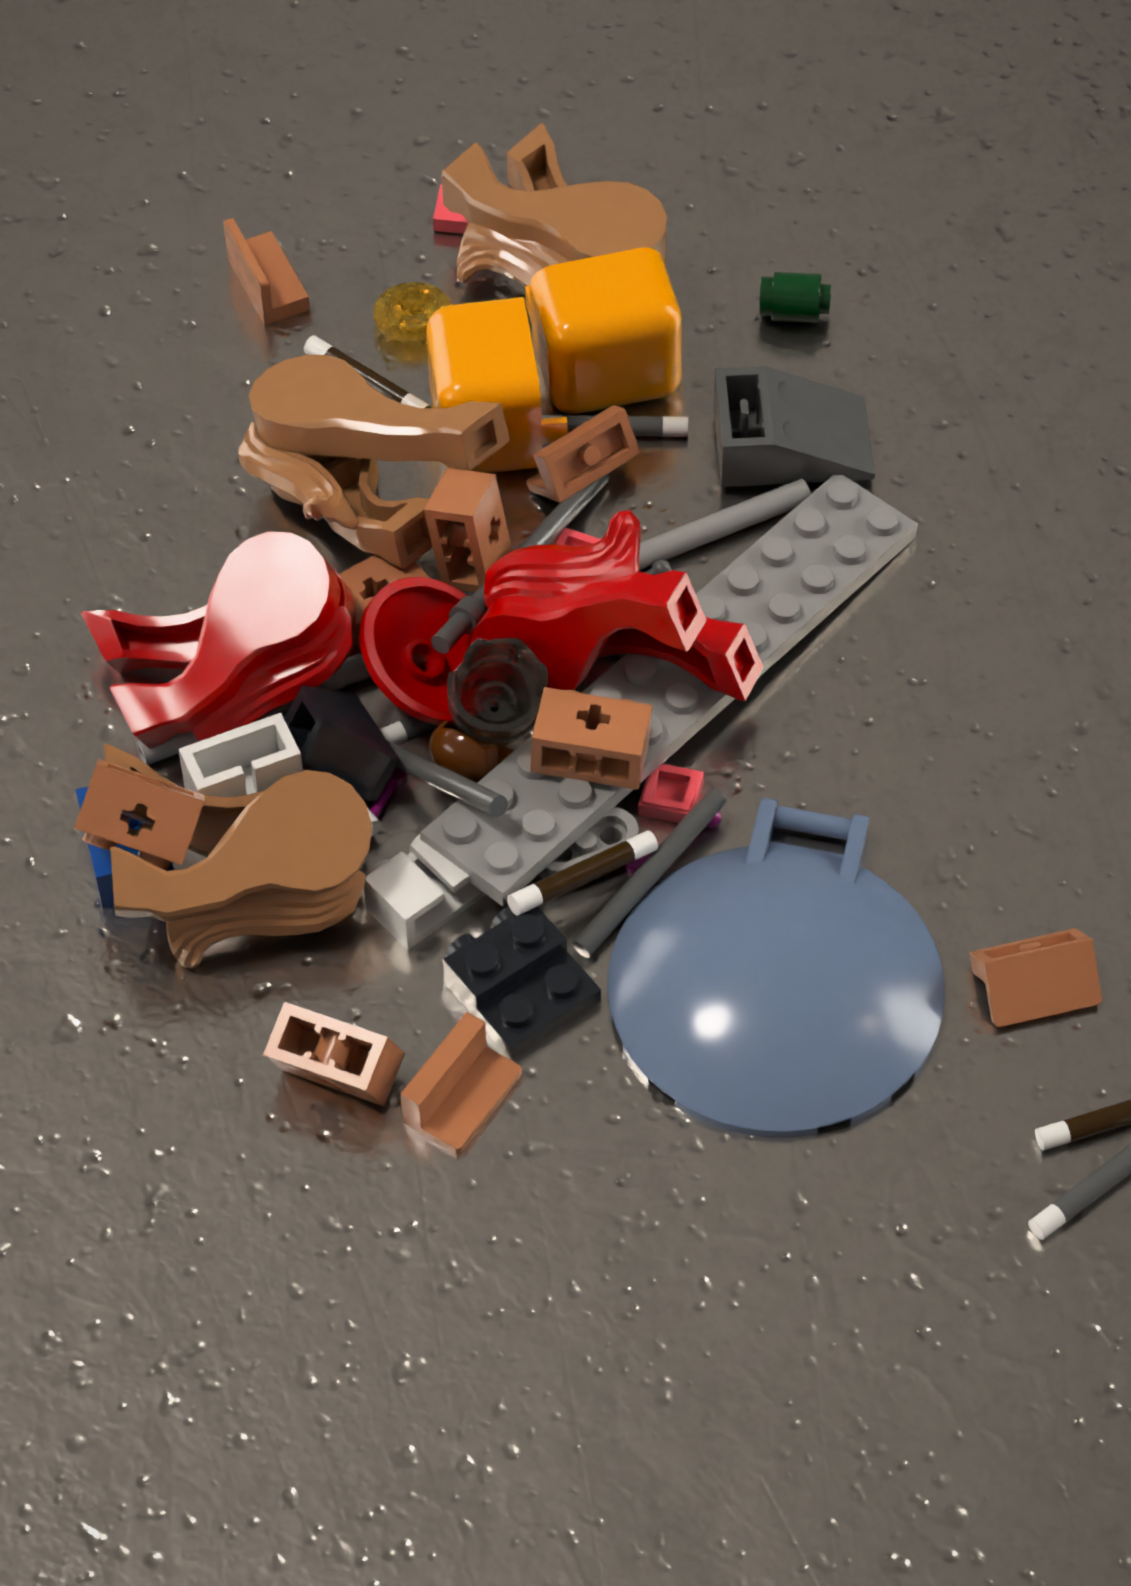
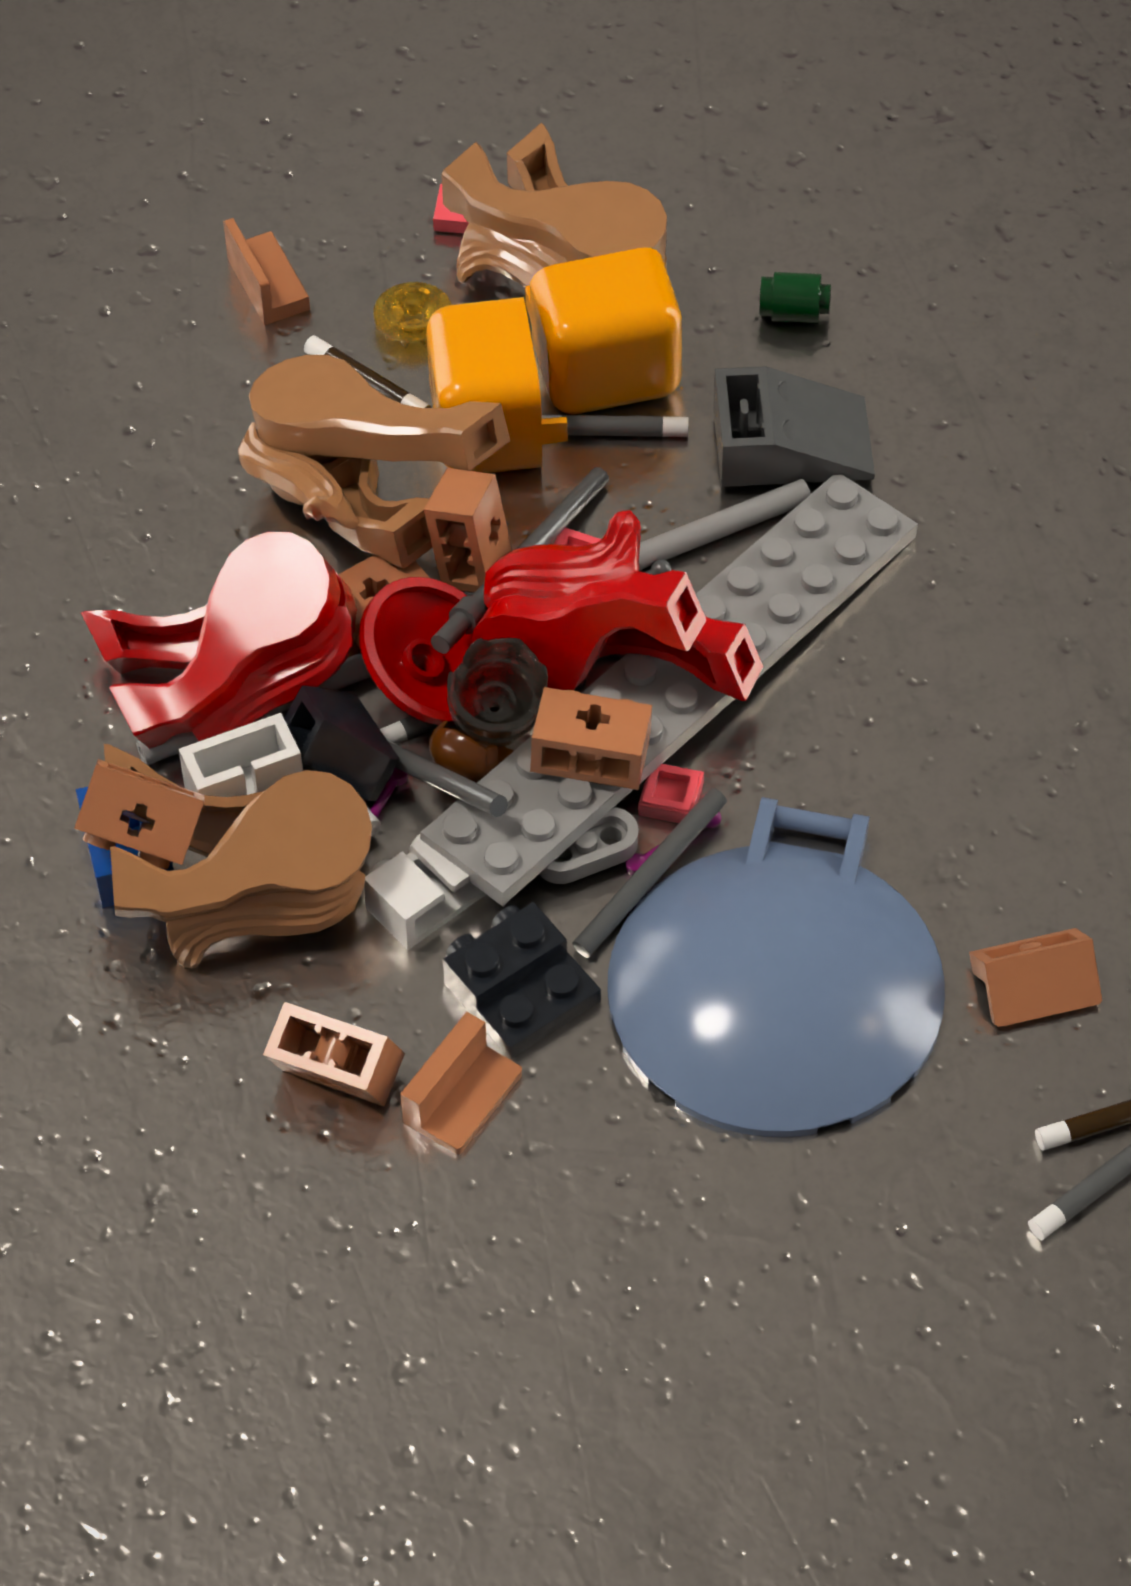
(582, 872): dark brown bar -> none
(584, 455): nougat panel -> none

